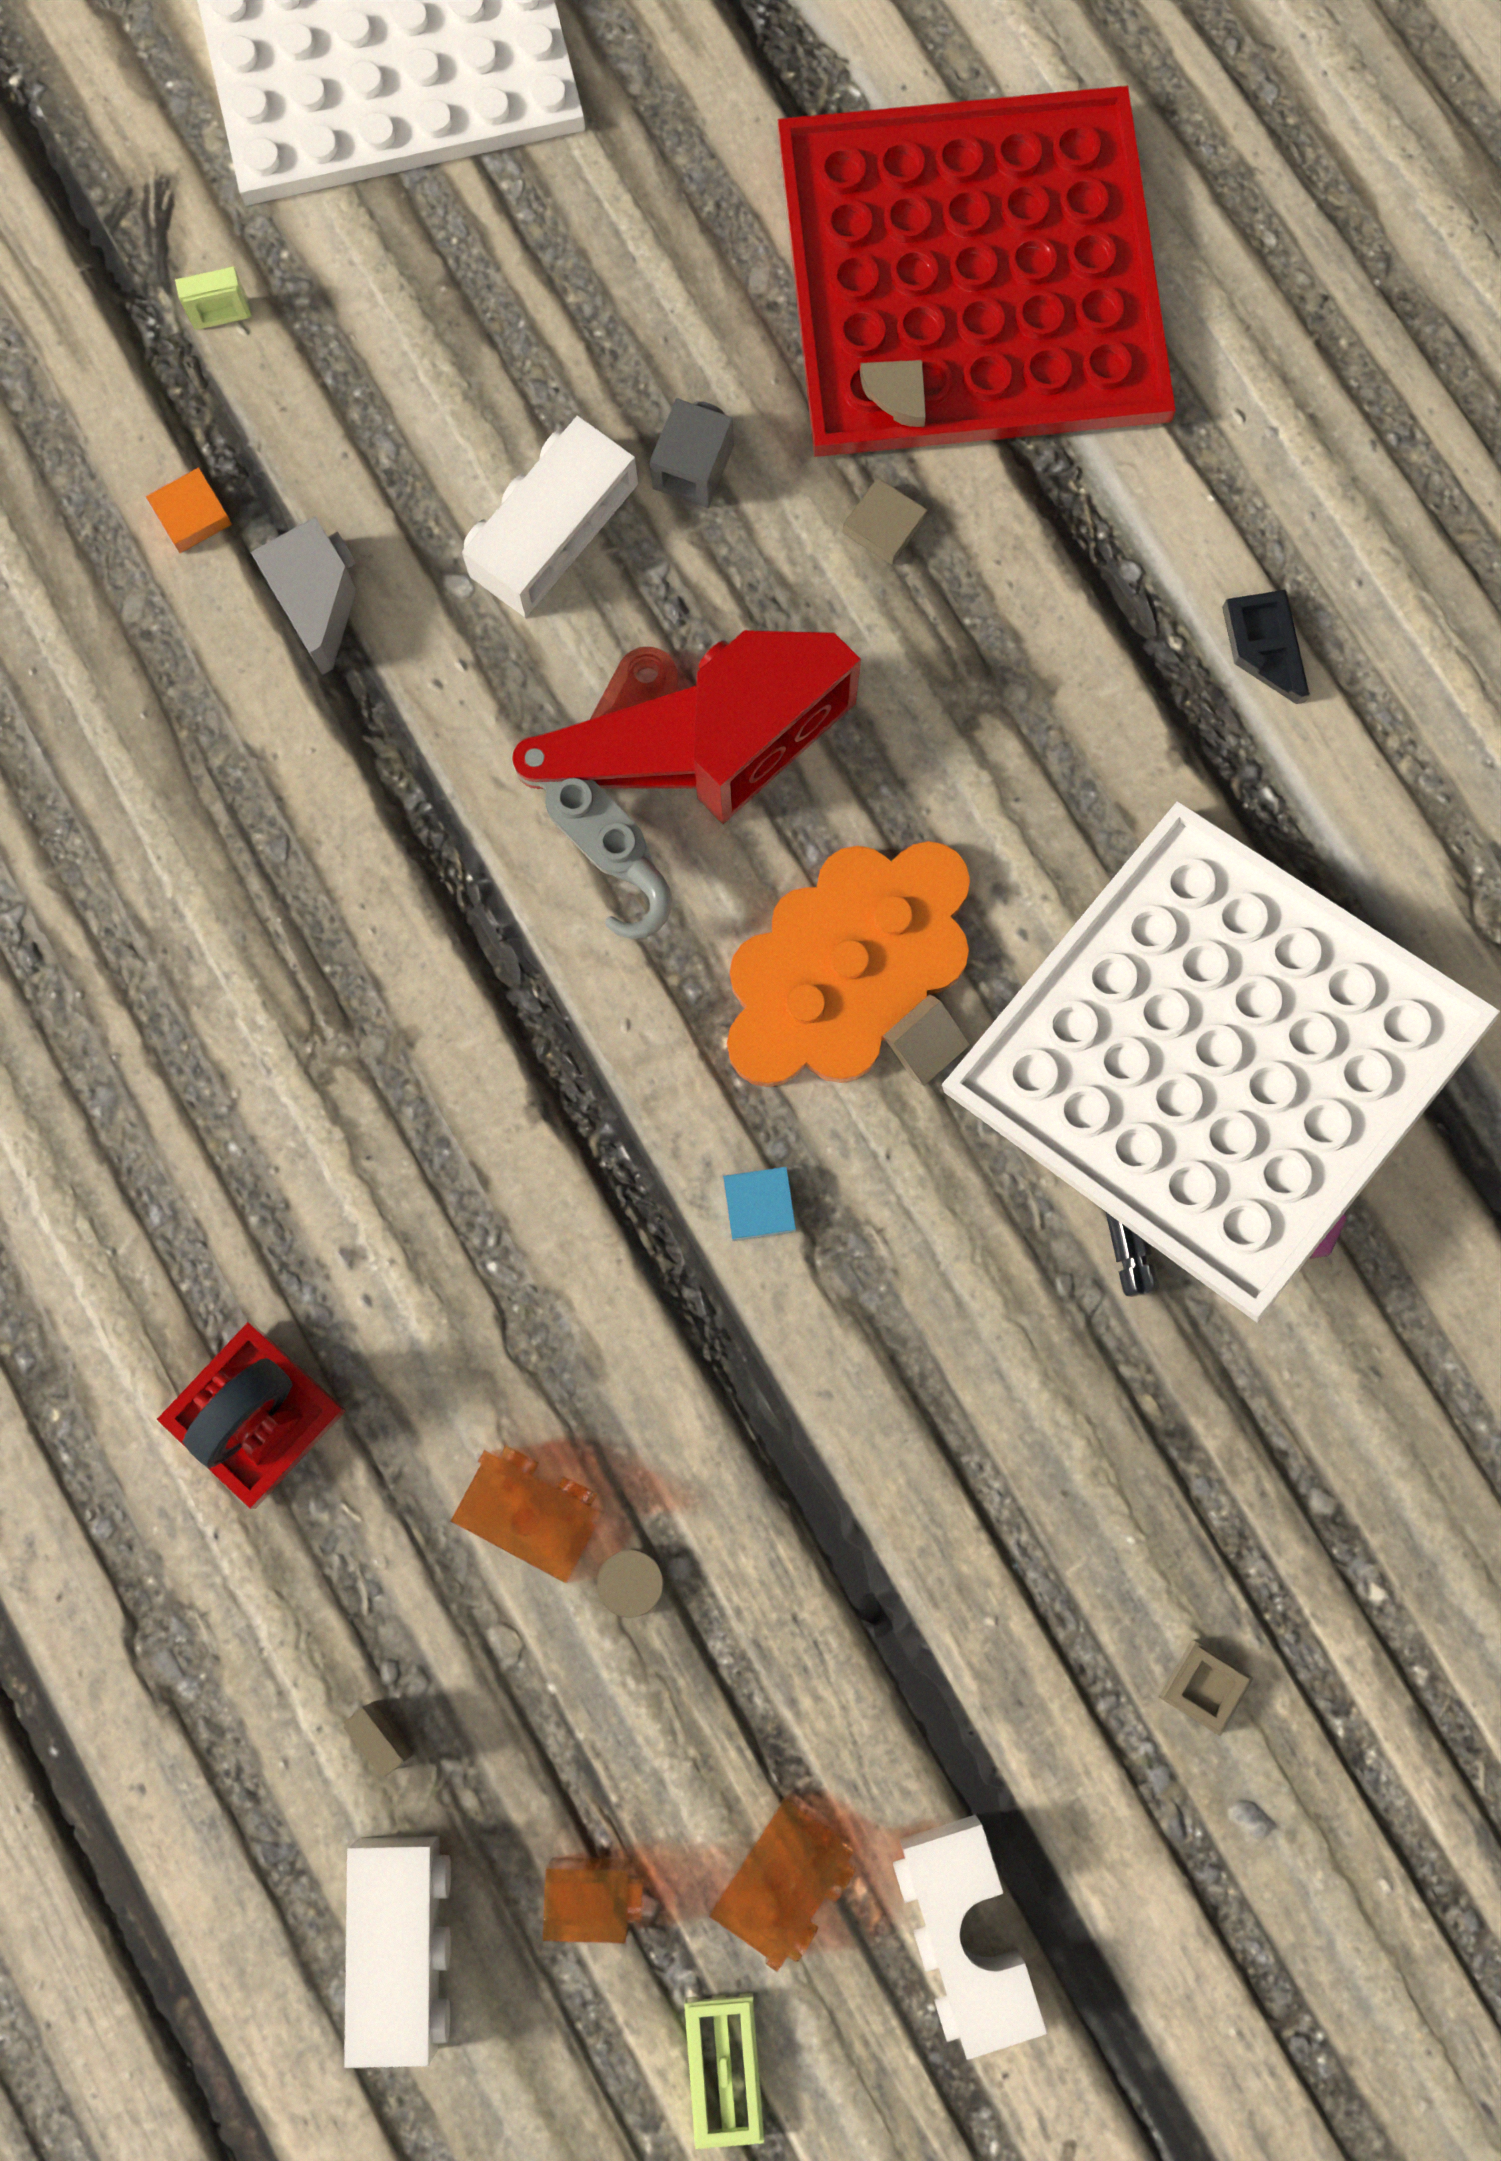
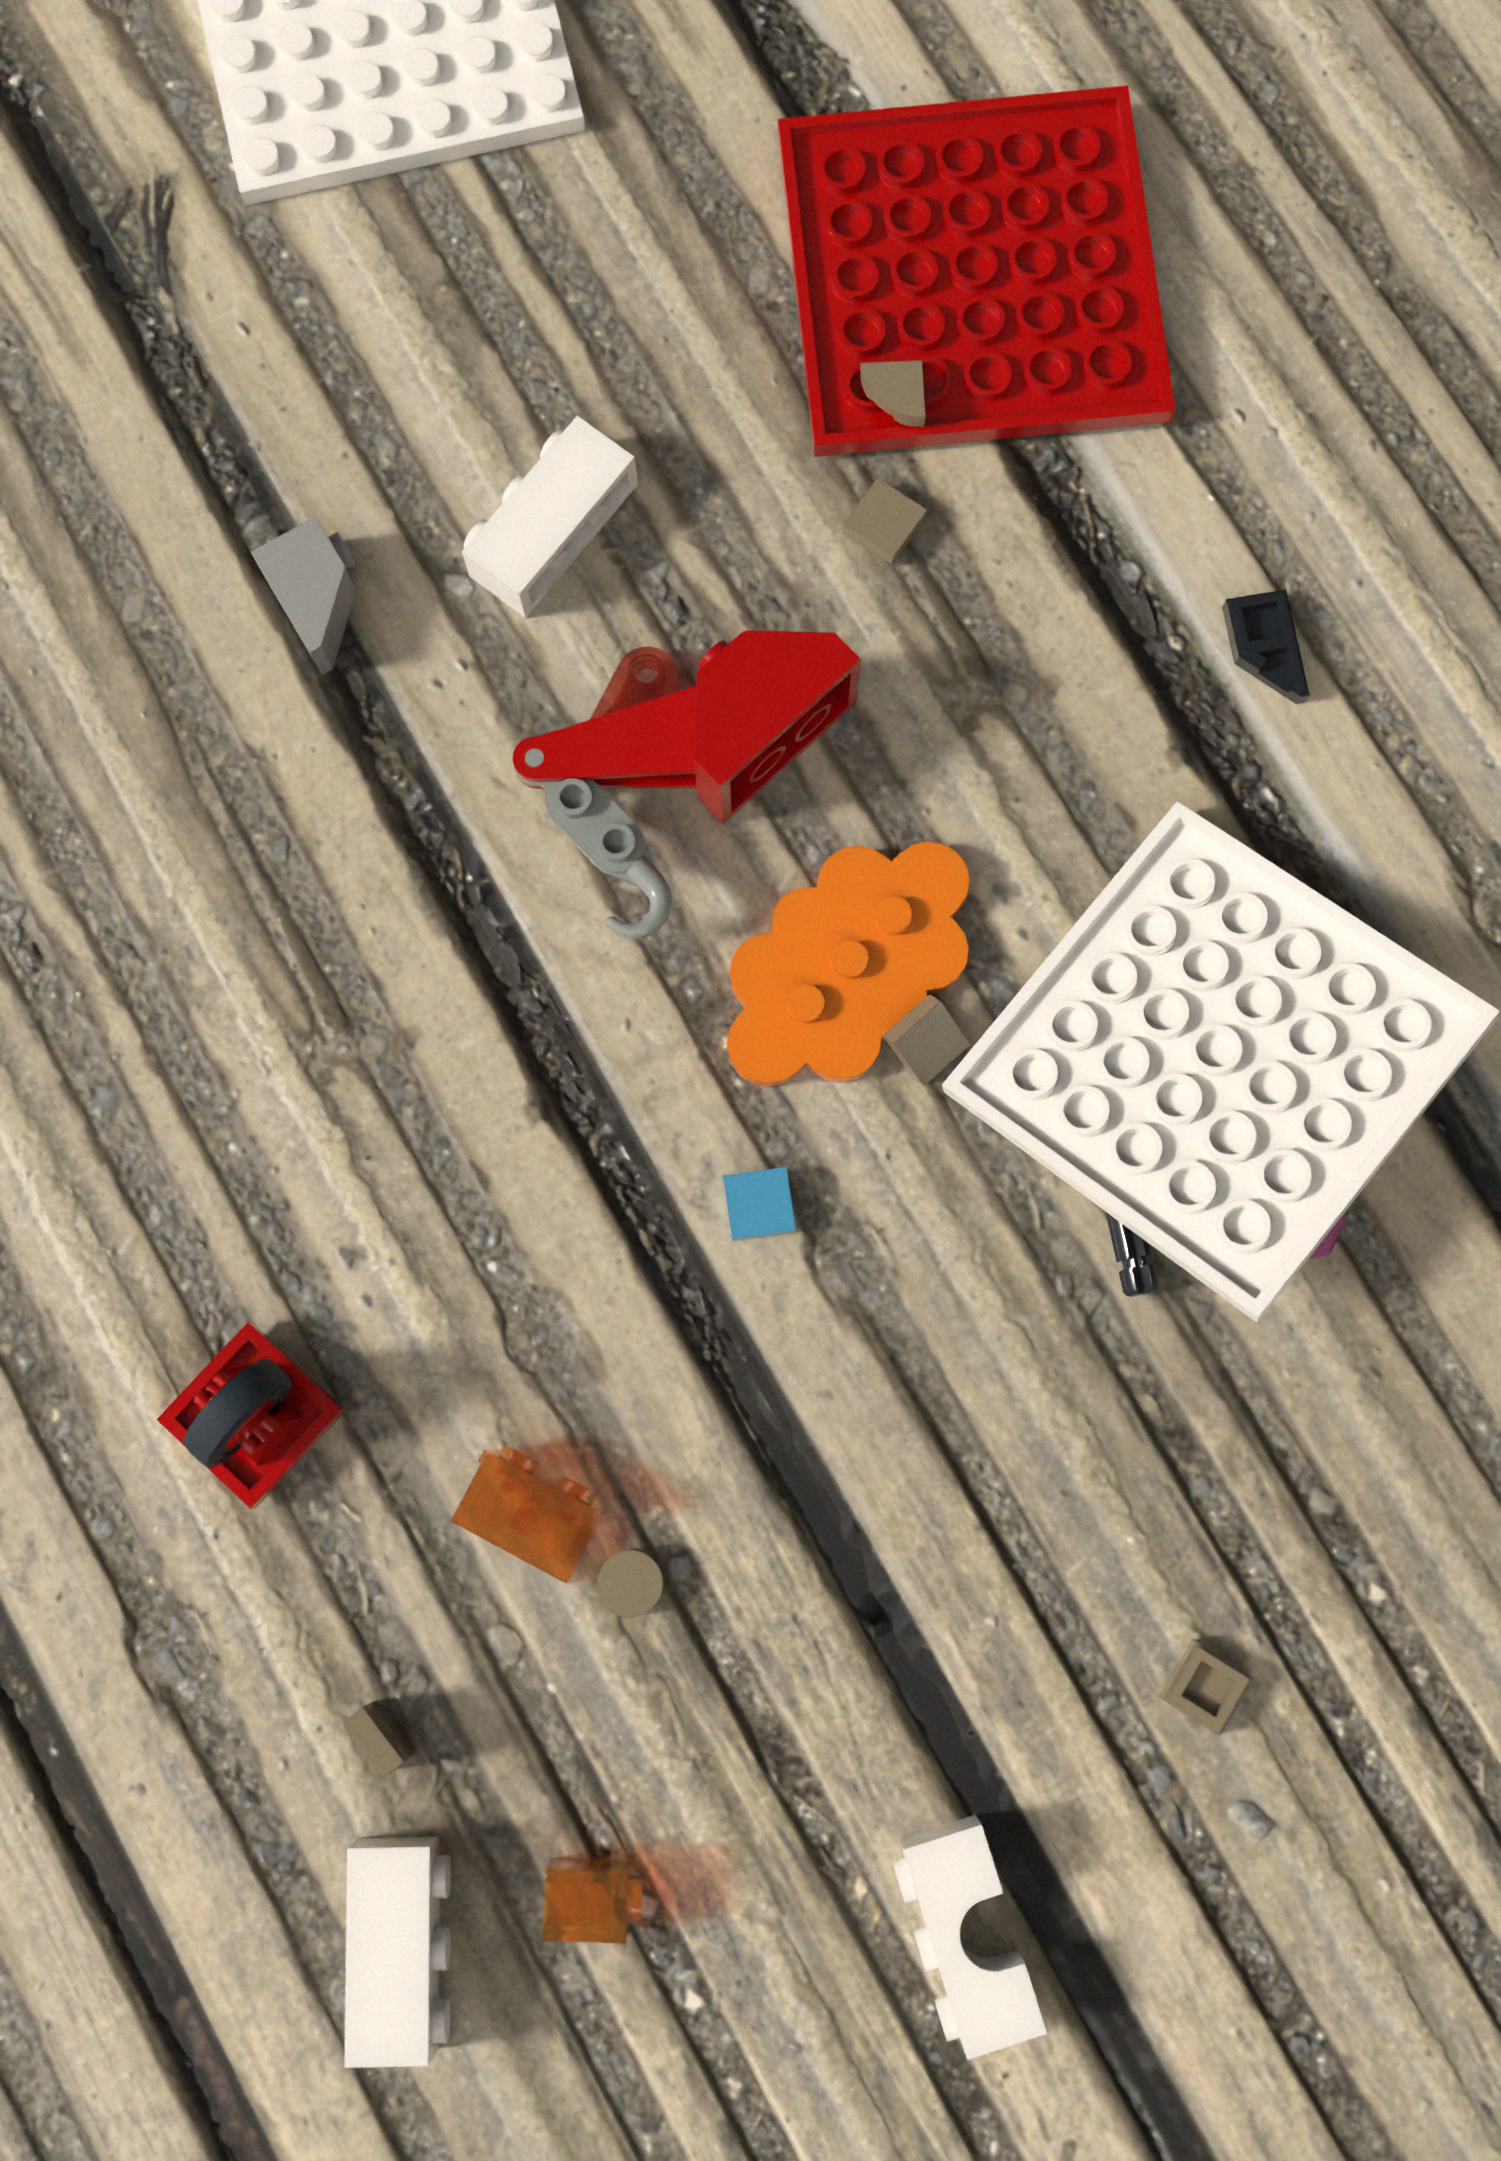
(188, 510): orange tile -> none
(213, 298): yellowish green tile -> none
(692, 452): dark grey brick -> none
(719, 2008): yellowish green tile -> none
(784, 1884): clear orange bracket -> none

